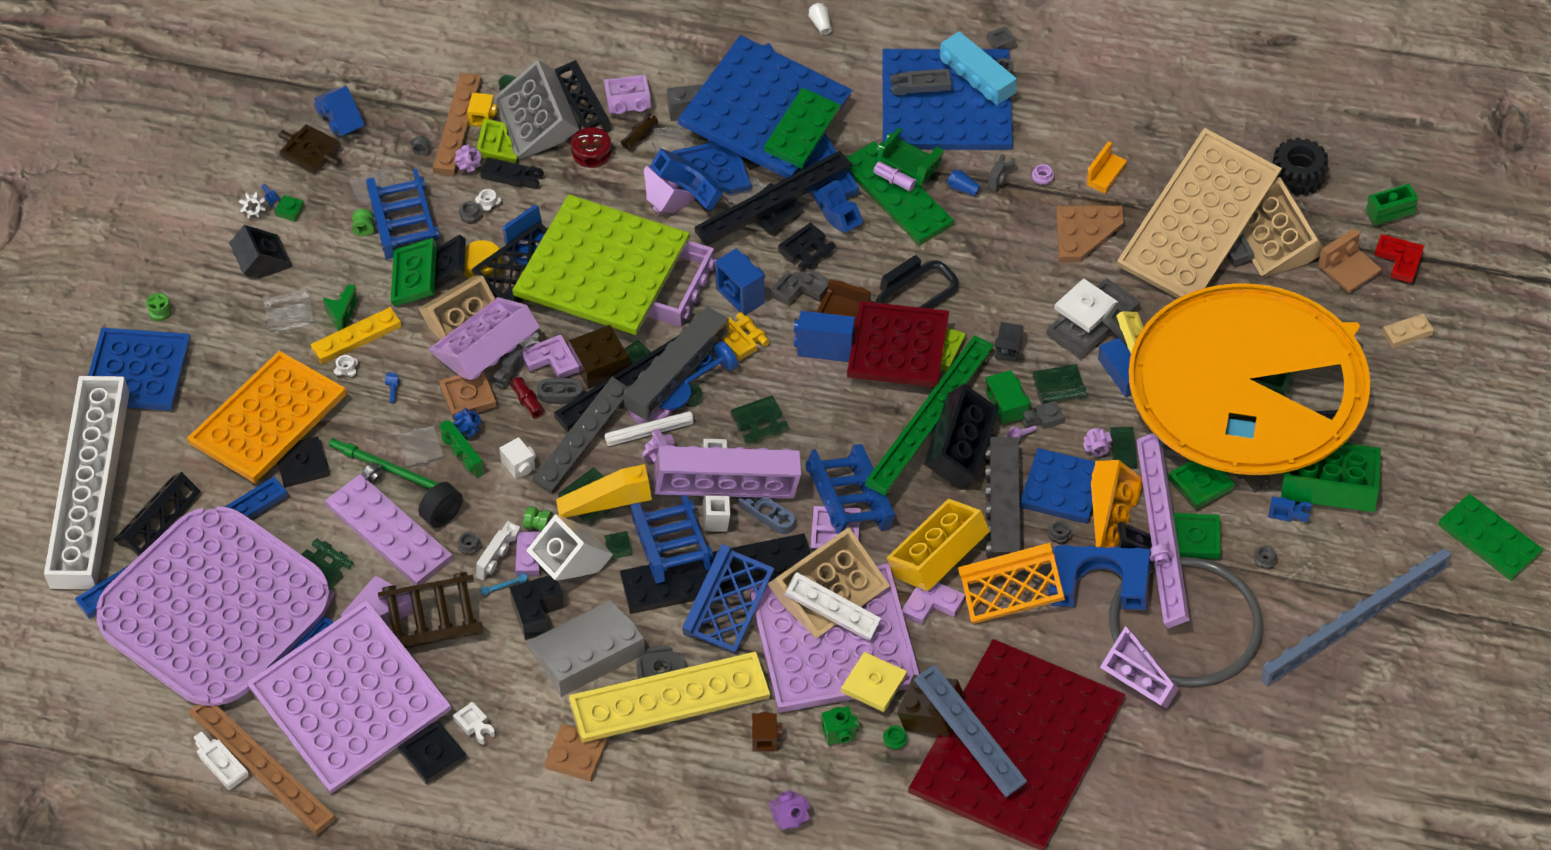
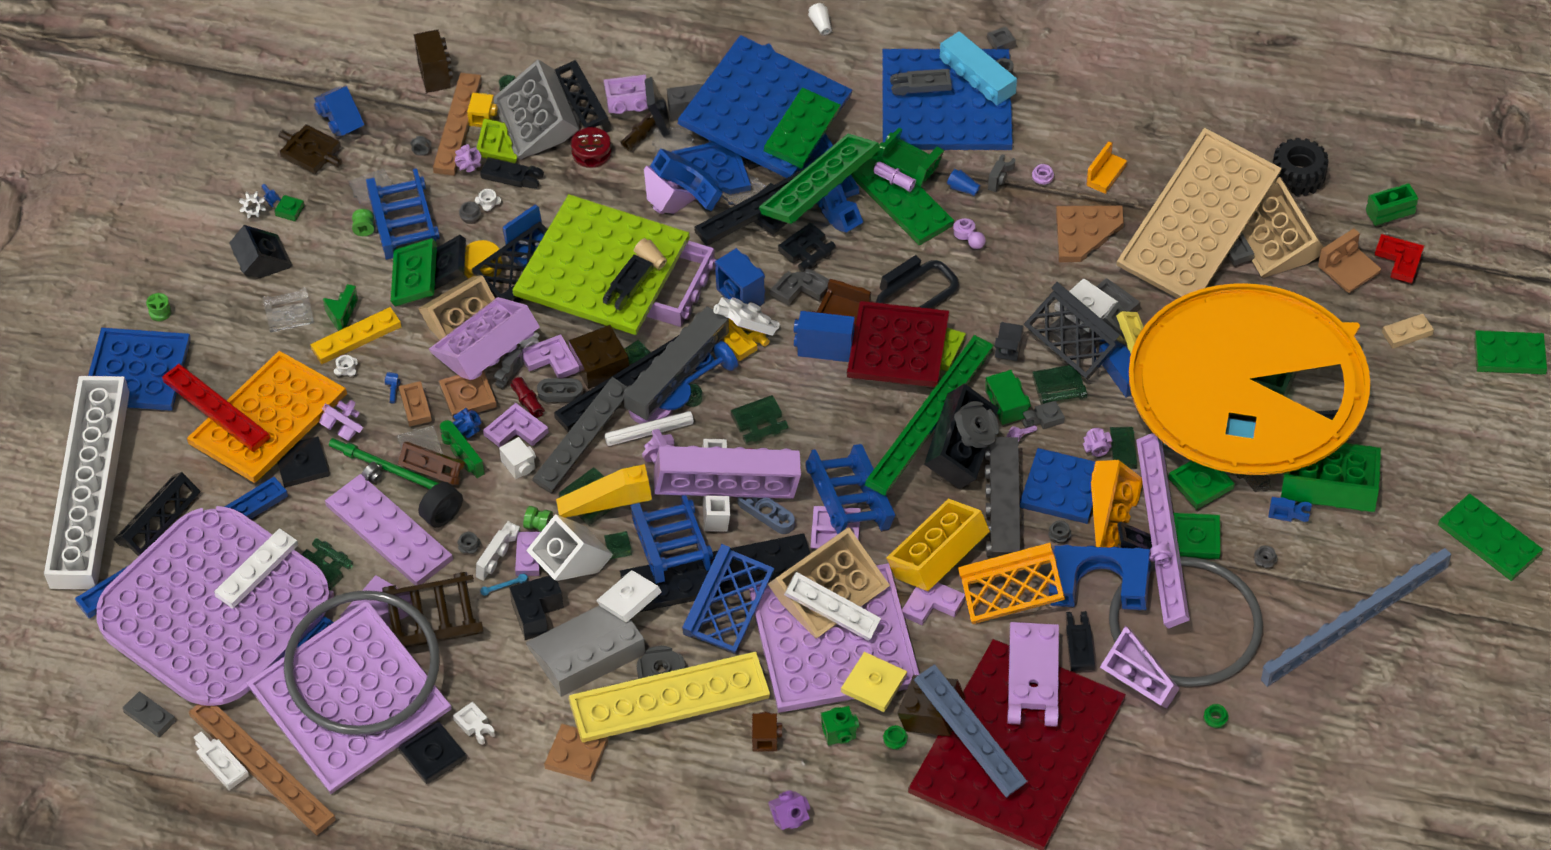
(149, 714): none -> dark grey plate
(216, 407): none -> red tile
(256, 568): none -> white plate
(331, 415): none -> lavender hips
(370, 728): none -> dark grey piece
(415, 403): none -> medium nougat plate
(430, 463): none -> reddish brown plate
(433, 60): none -> dark brown brick
(513, 422): none -> lavender plate
(628, 281): none -> black hinge
(629, 596): none -> white plate
(647, 250): none -> tan cone
(657, 106): none -> black plate
(746, 315): none -> white plate
(819, 178): none -> green plate
(965, 230): none -> lavender plate
(970, 433): none -> dark grey plate
(1033, 660): none -> lavender hinge
(1079, 643): none -> black hinge
(1090, 321): none -> black fence
(1215, 710): none -> green plate
(1510, 352): none -> green plate

